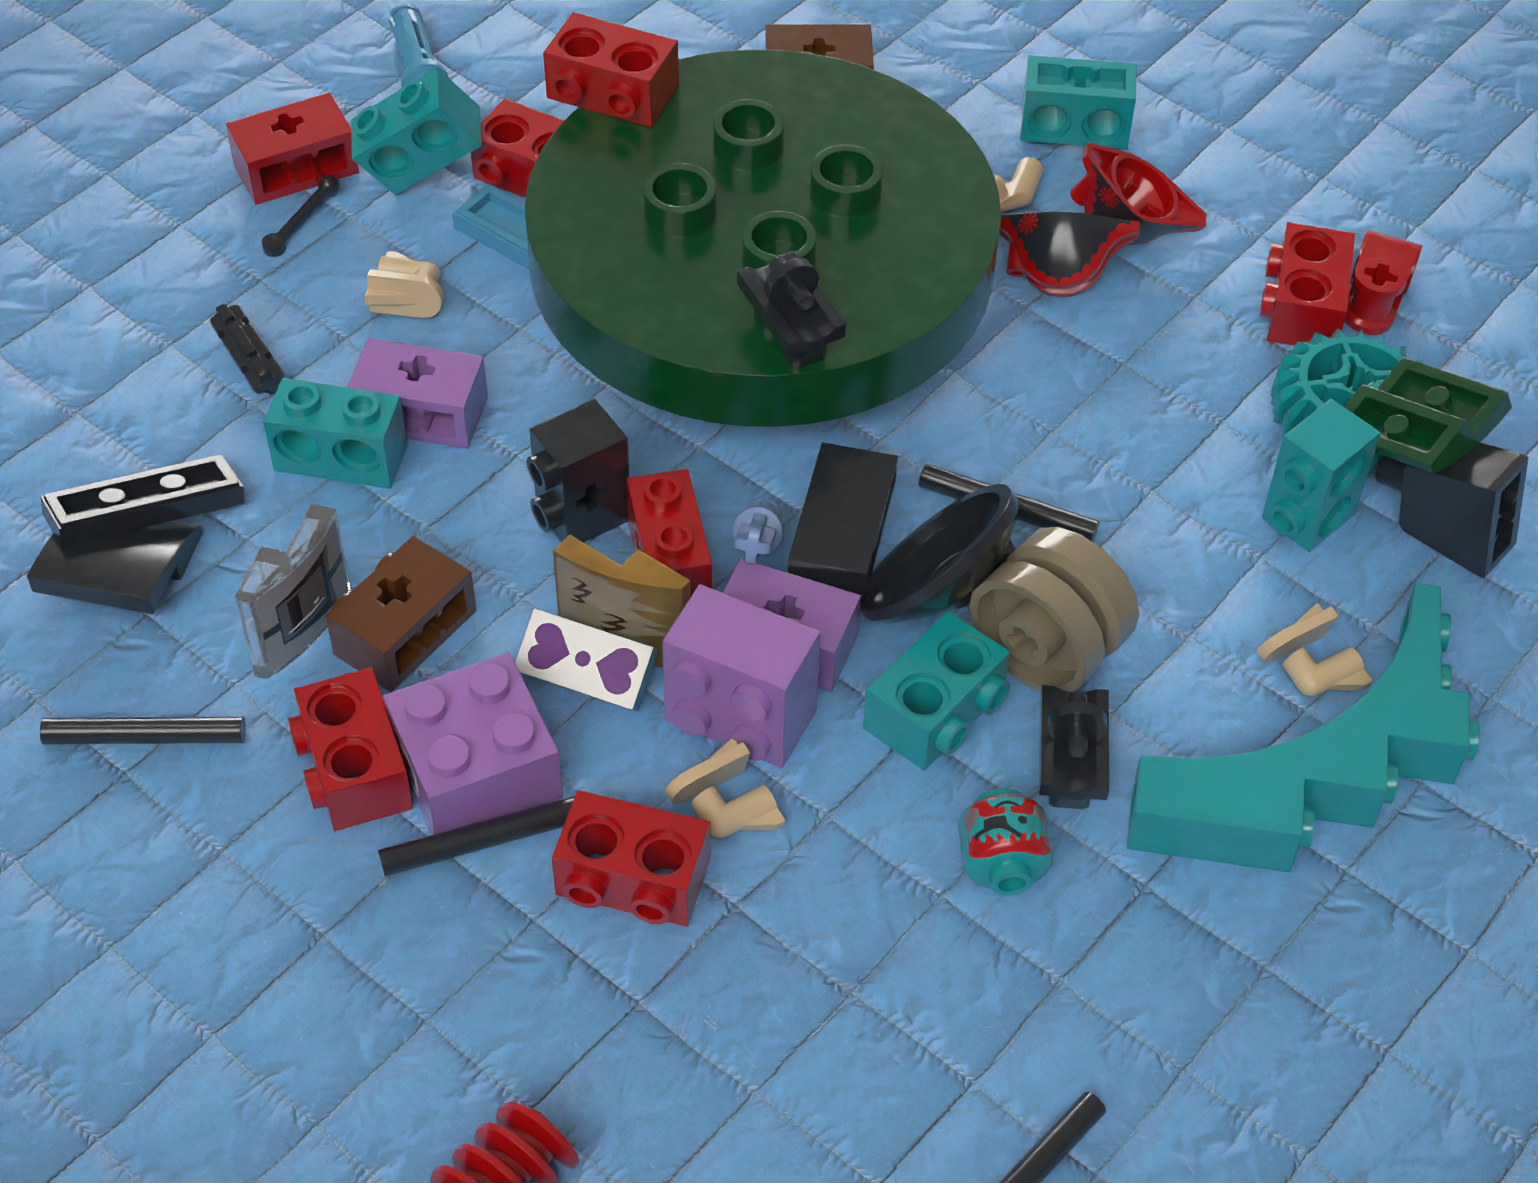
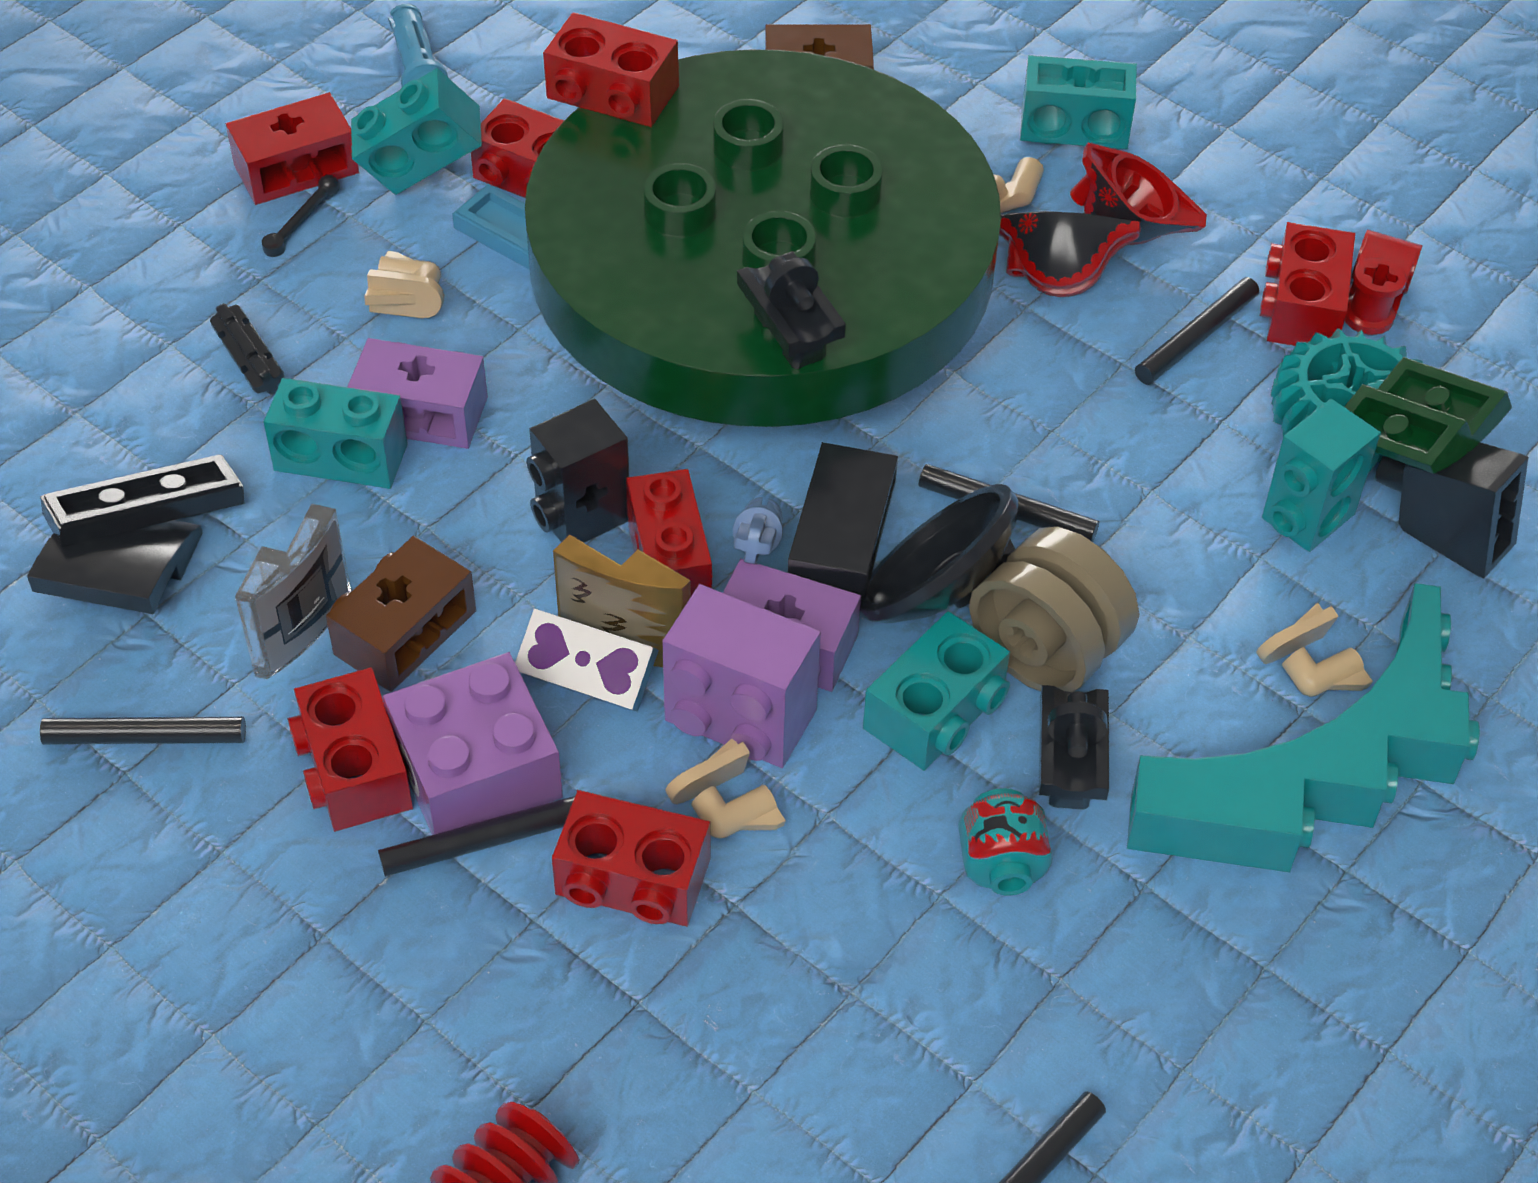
(1196, 331): none -> black bar

